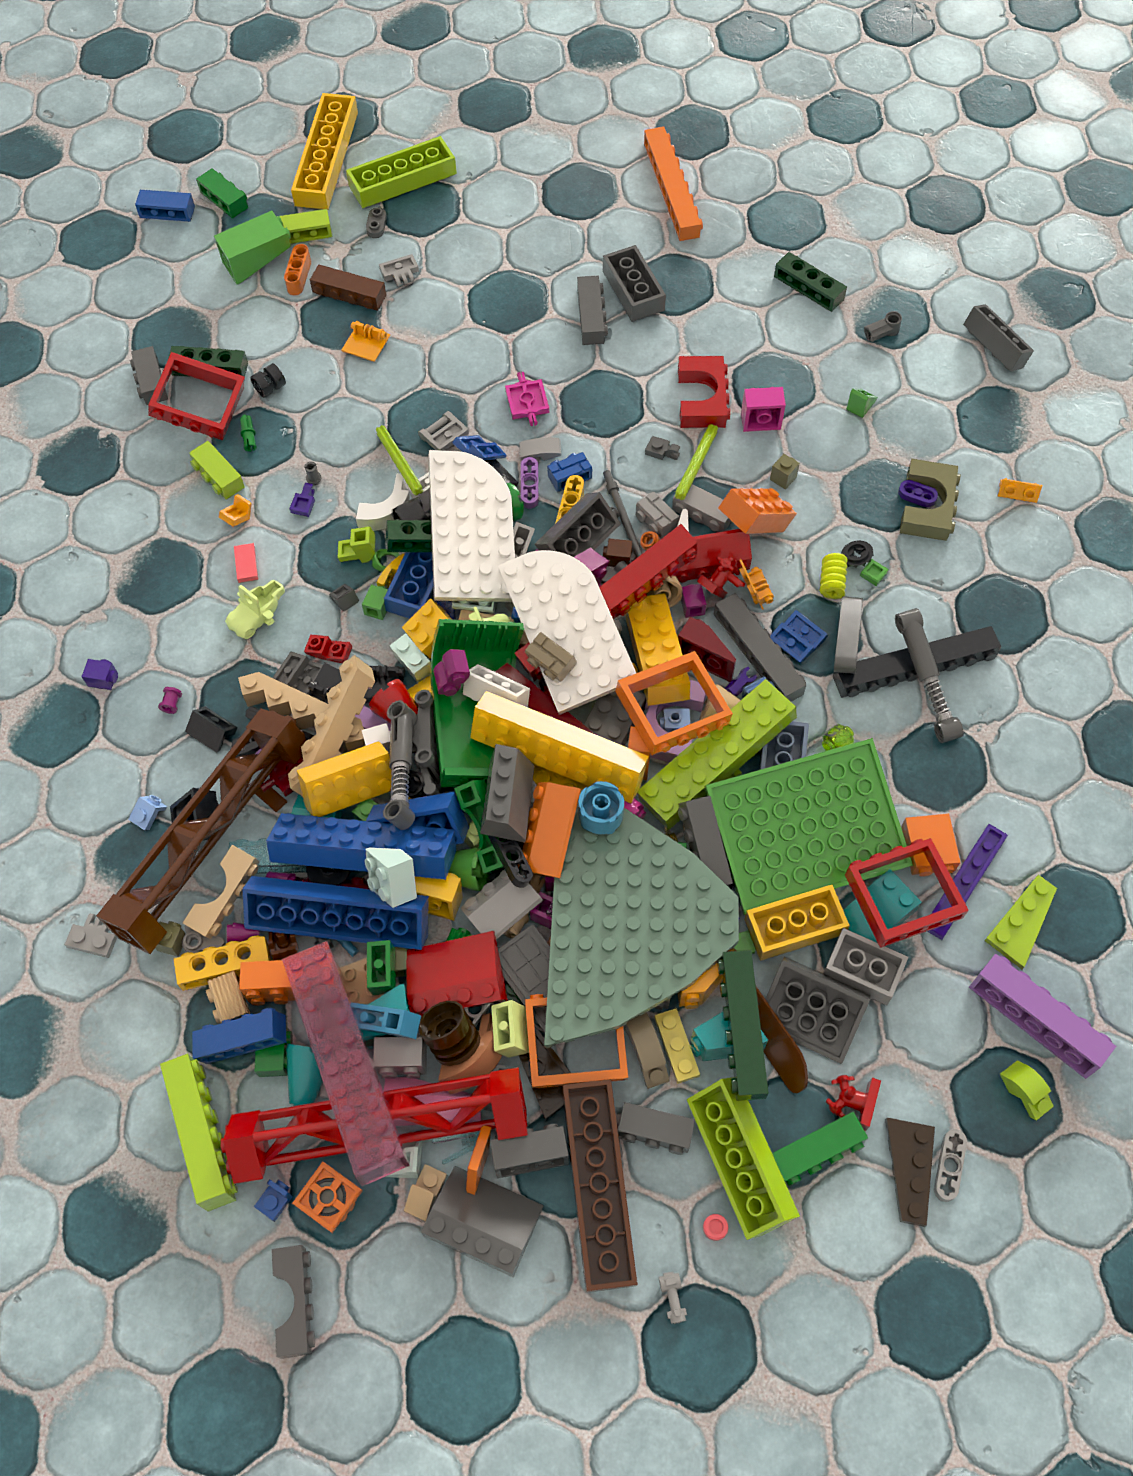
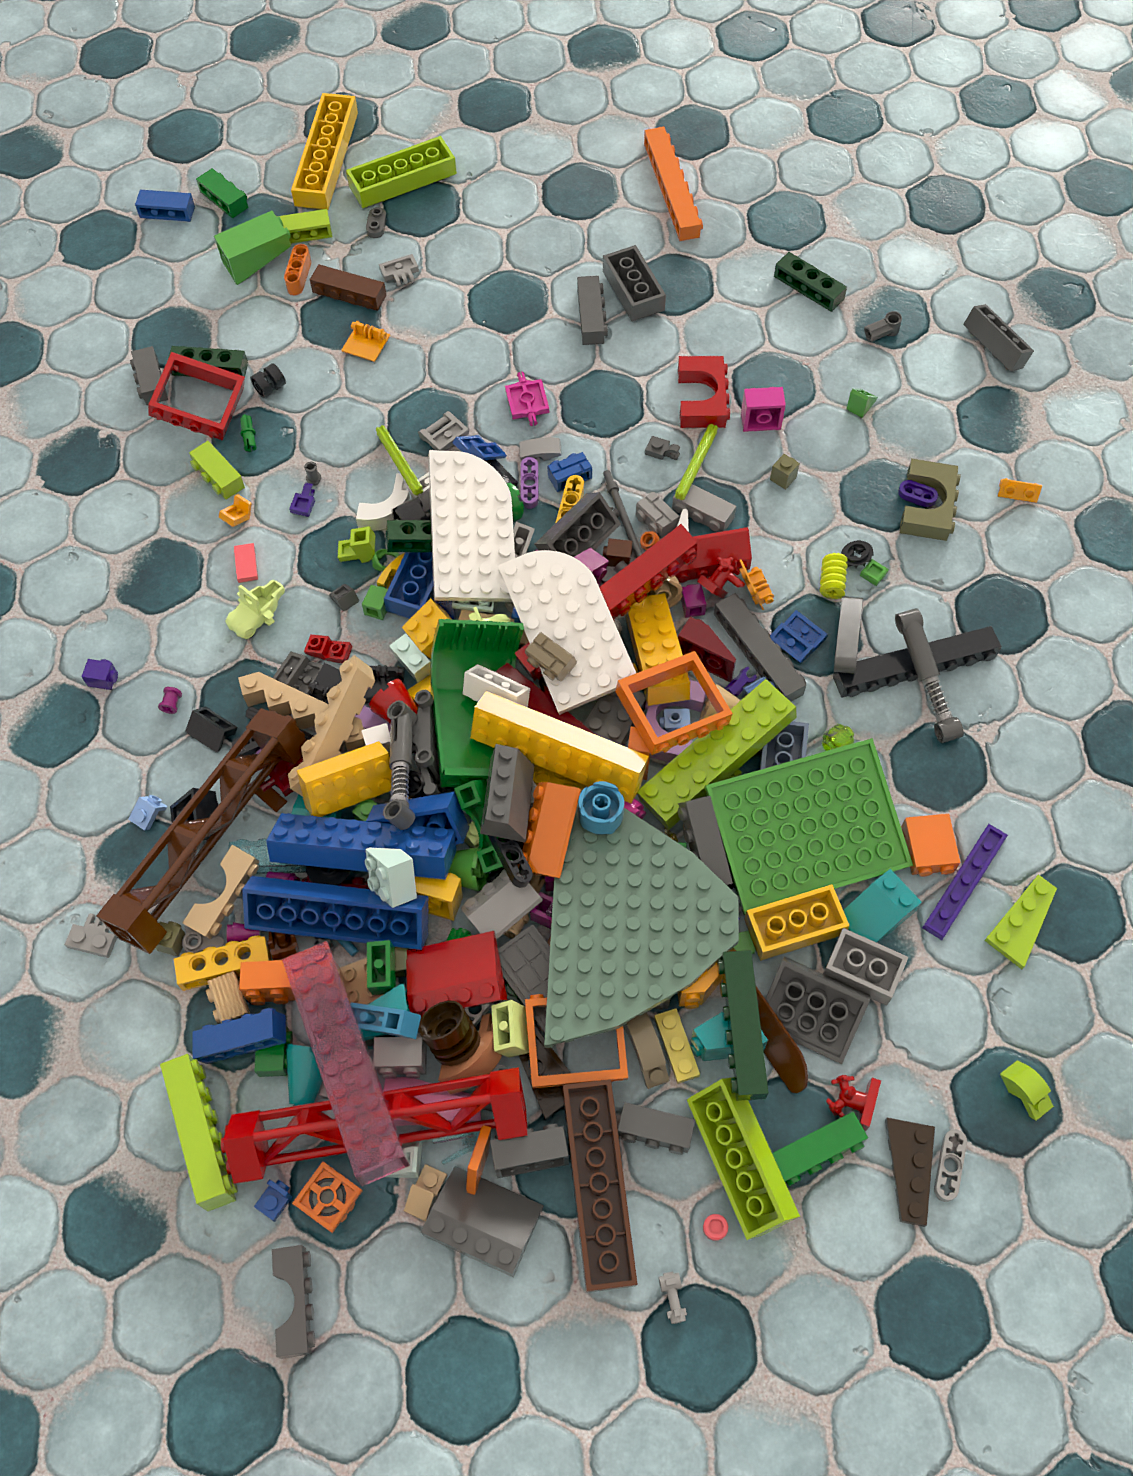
(451, 672): magenta brick -> none
(757, 510): orange brick -> none
(889, 936): red window -> none
(1042, 1016): medium lavender brick -> none

